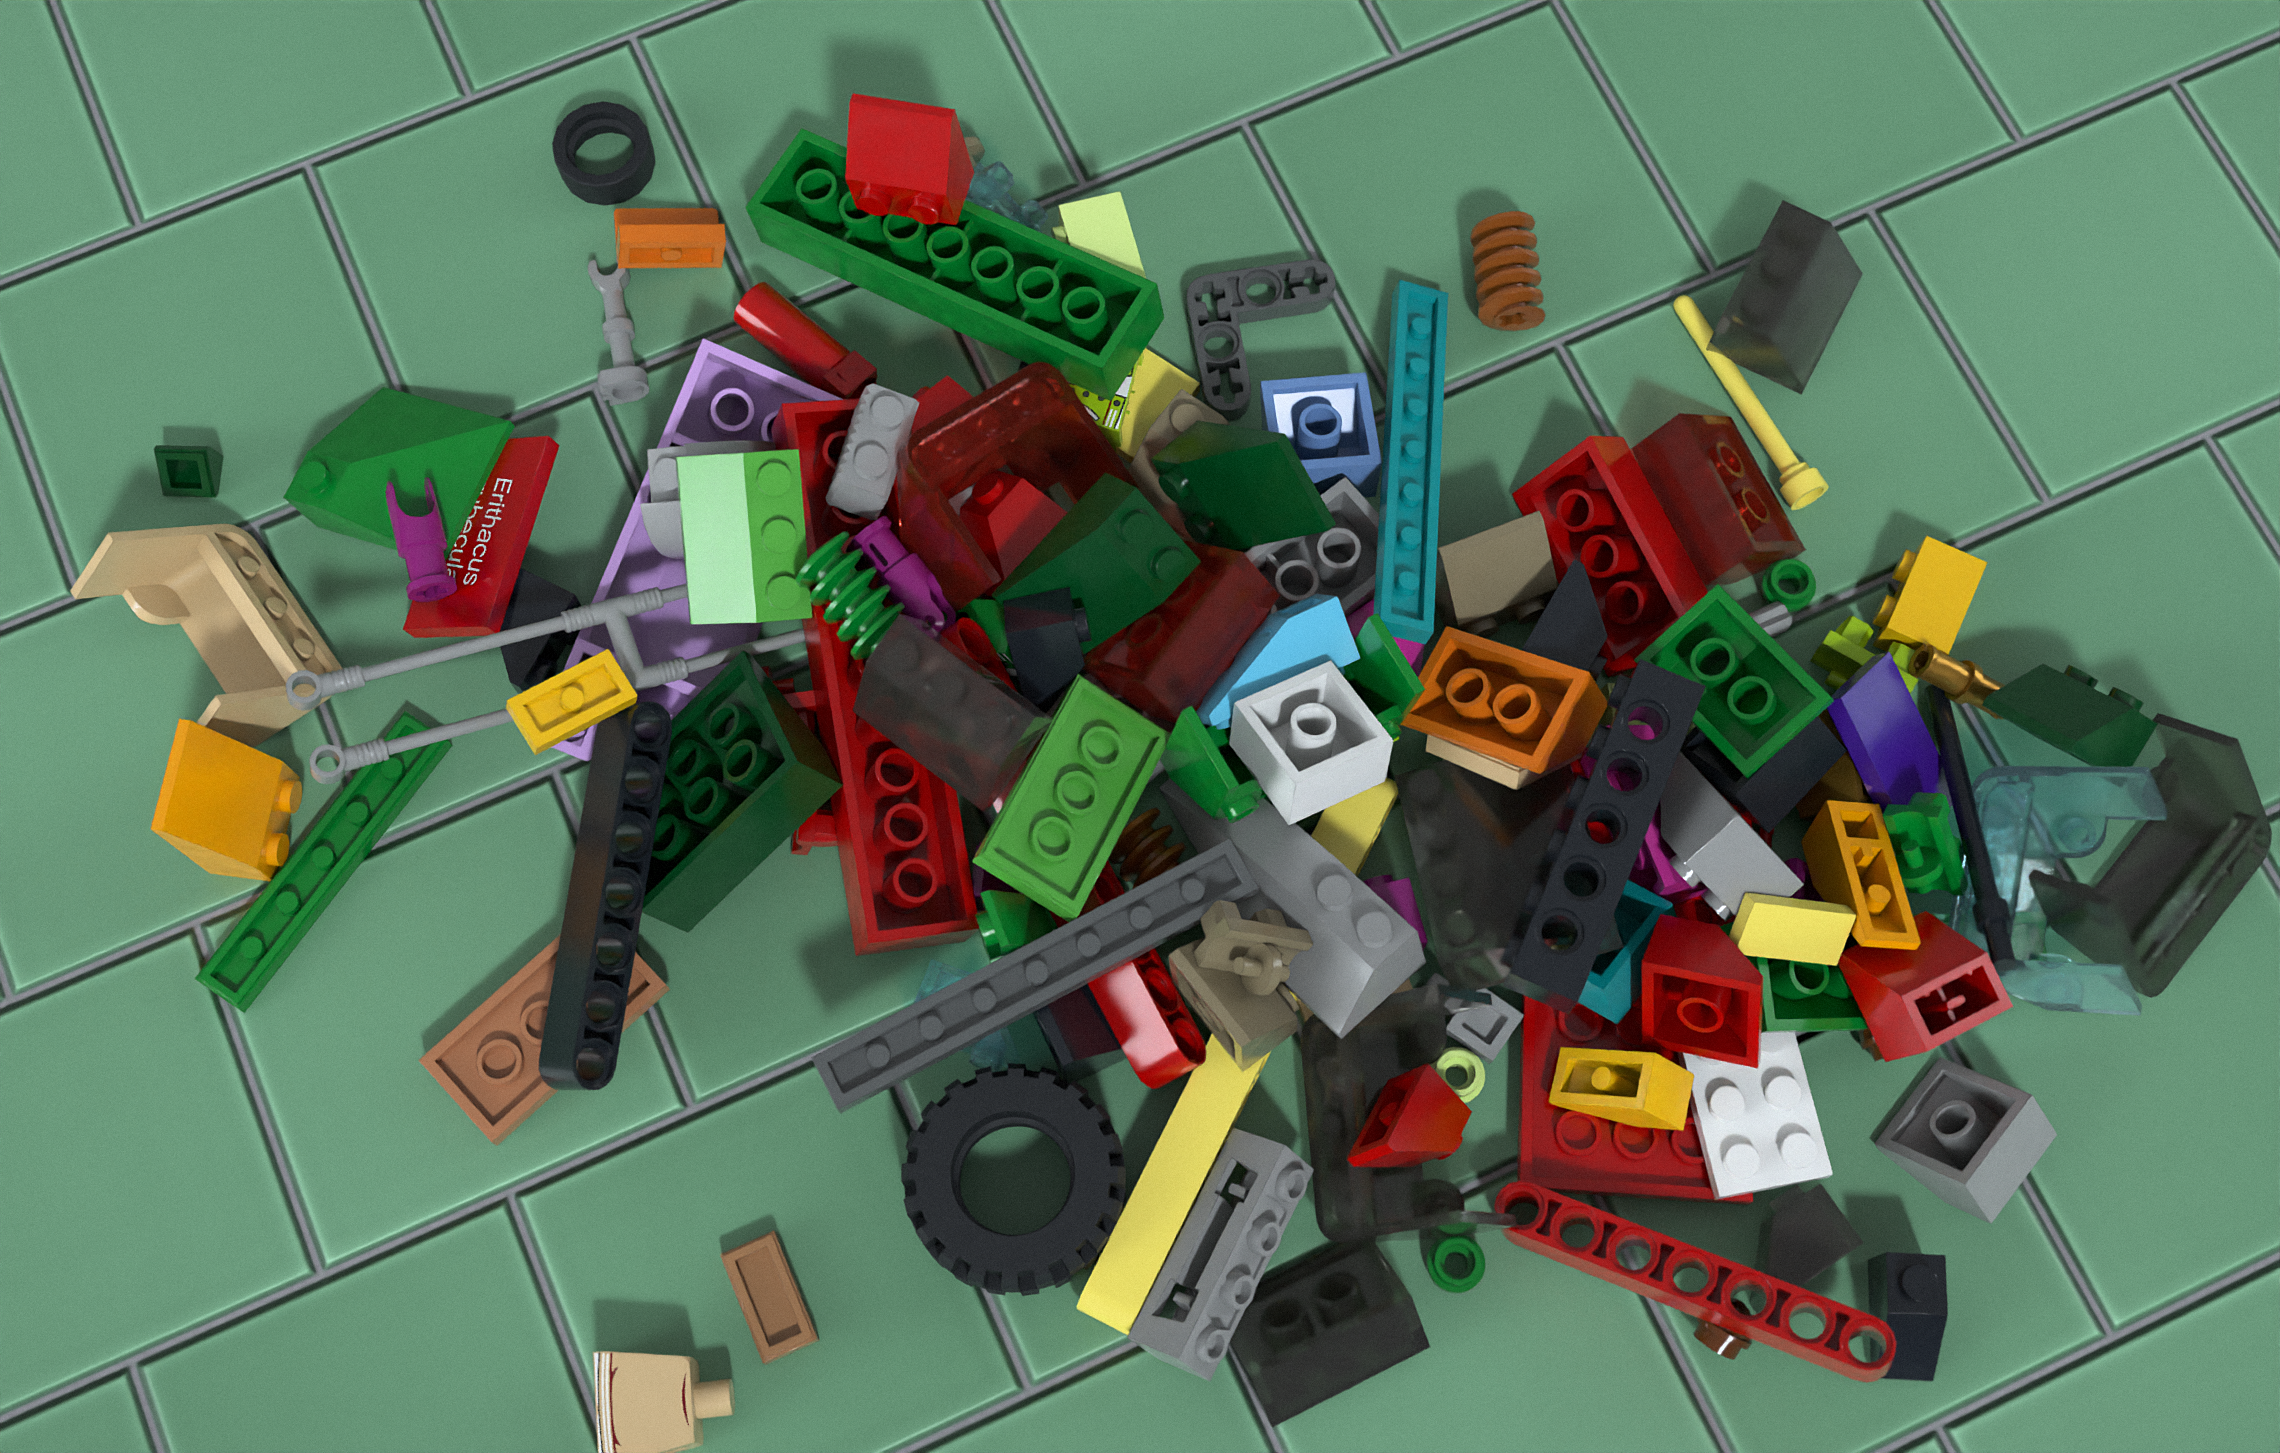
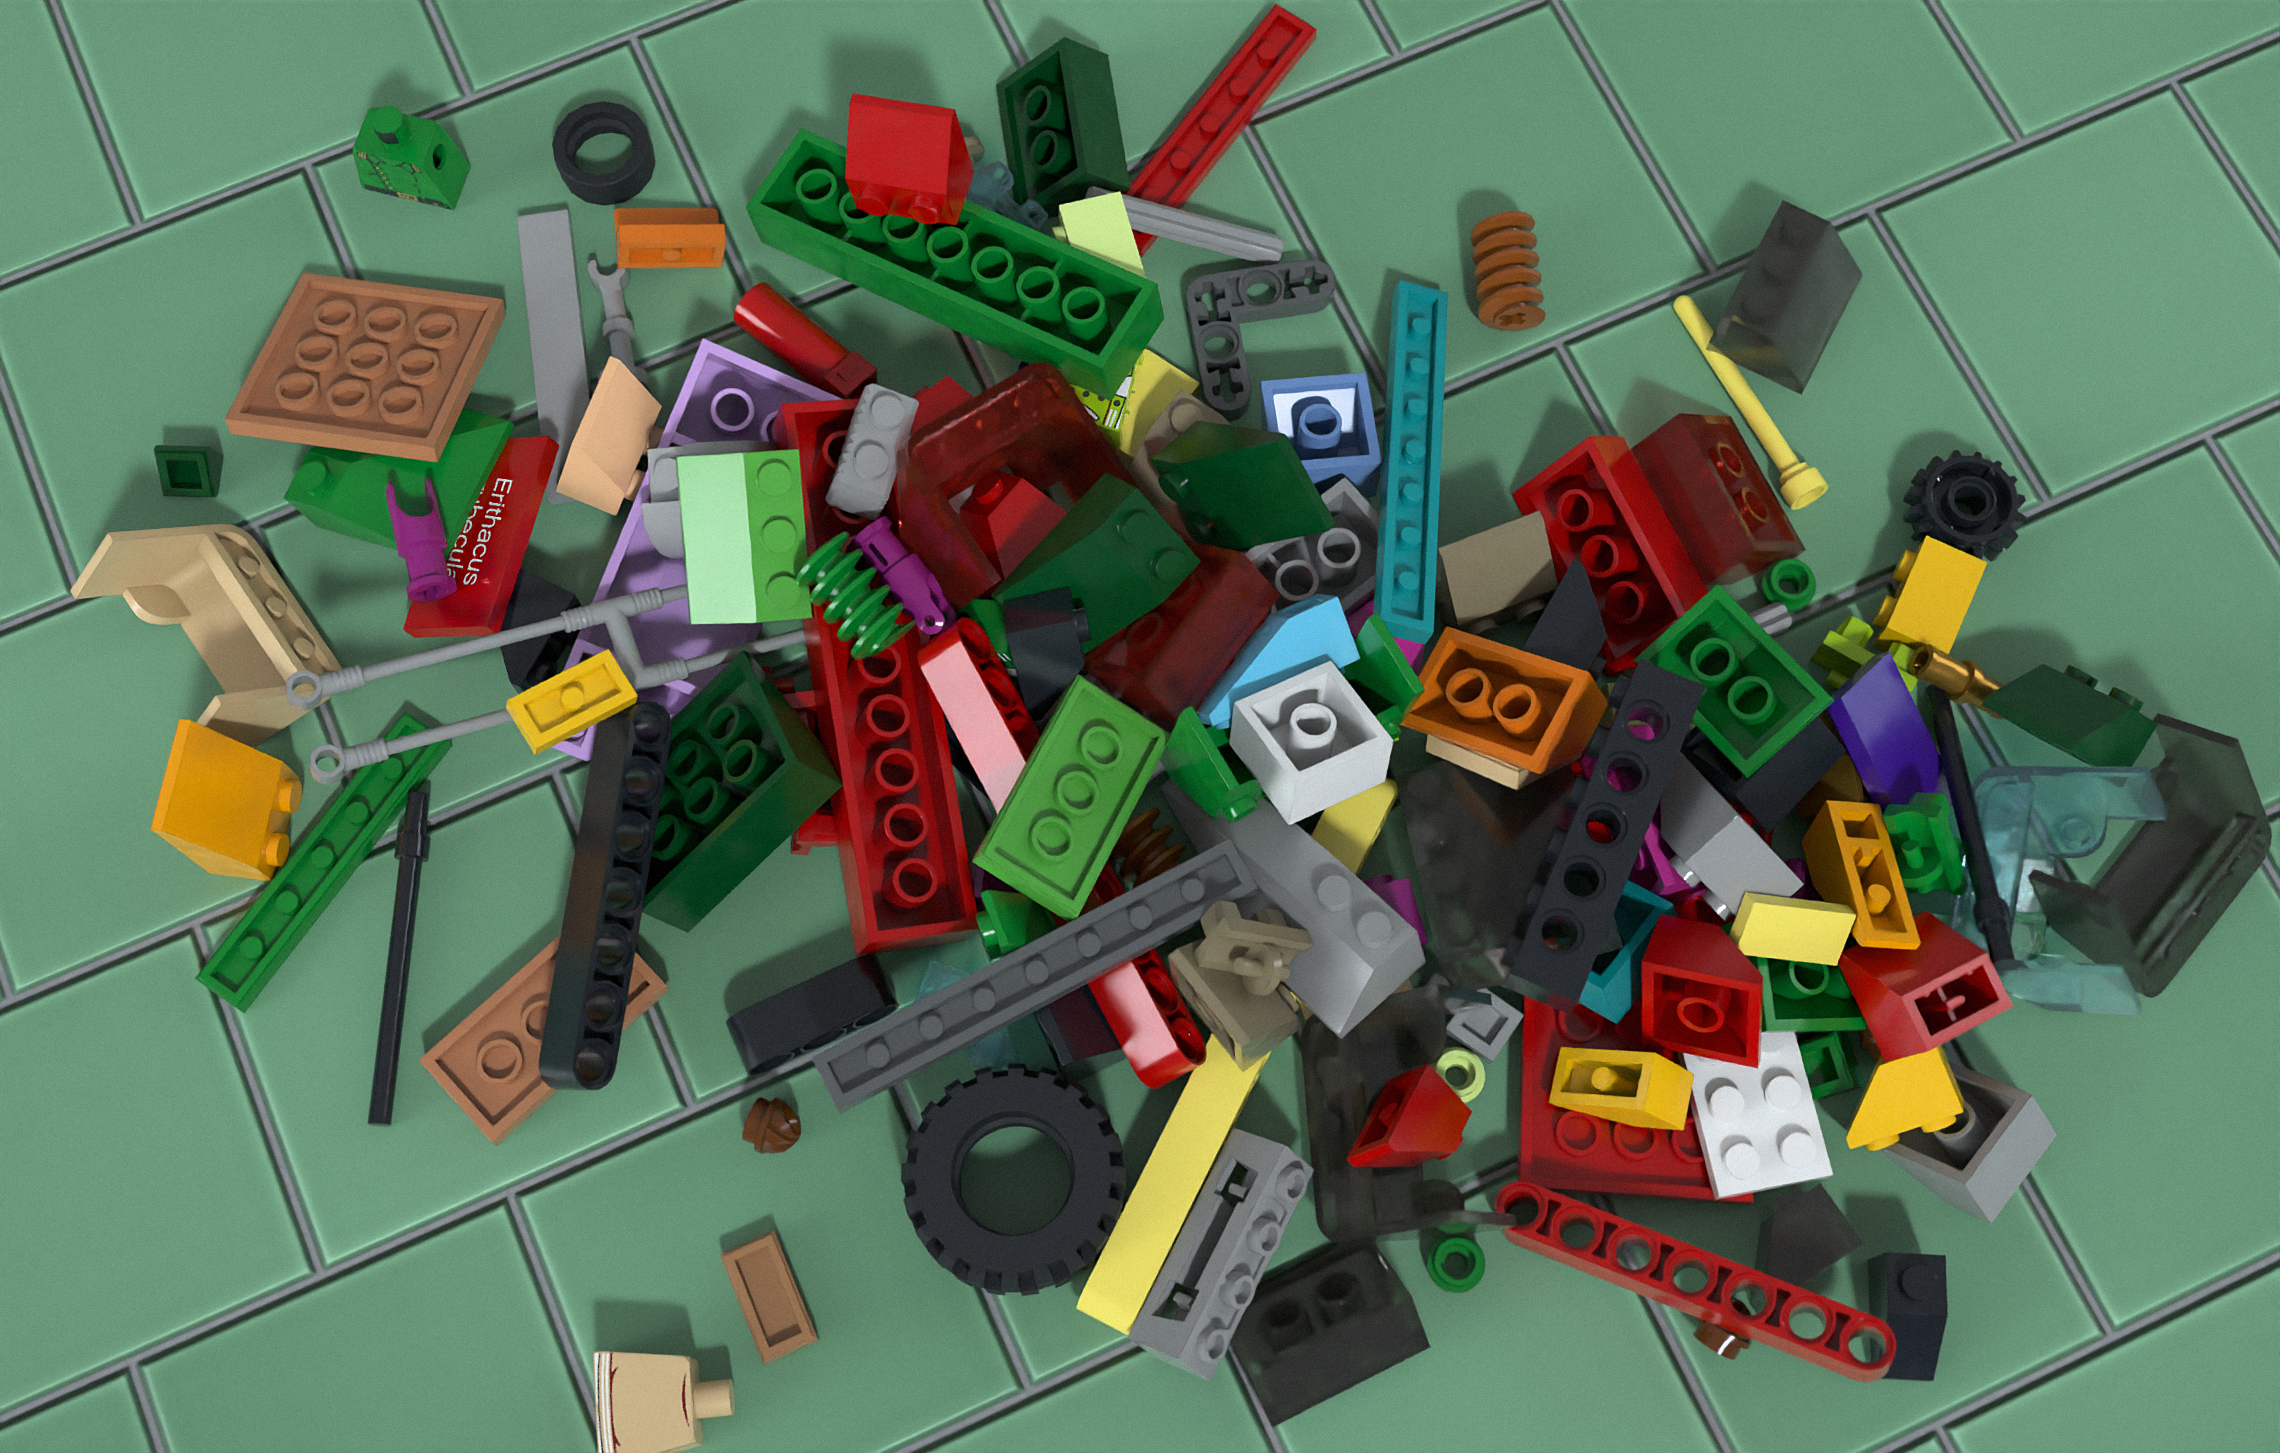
(367, 367): none -> nougat plate
(409, 158): none -> green torso
(411, 850): none -> black bar
(555, 332): none -> light grey tile
(611, 441): none -> light nougat slope
(772, 1126): none -> reddish brown plate
(812, 1014): none -> black beam
(947, 711): clear smoke slope -> none
(1062, 127): none -> dark green slope
(1199, 230): none -> light grey axle
(1221, 113): none -> red tile
(1830, 1065): none -> green slope
(1904, 1097): none -> yellow slope
(1979, 486): none -> black gear

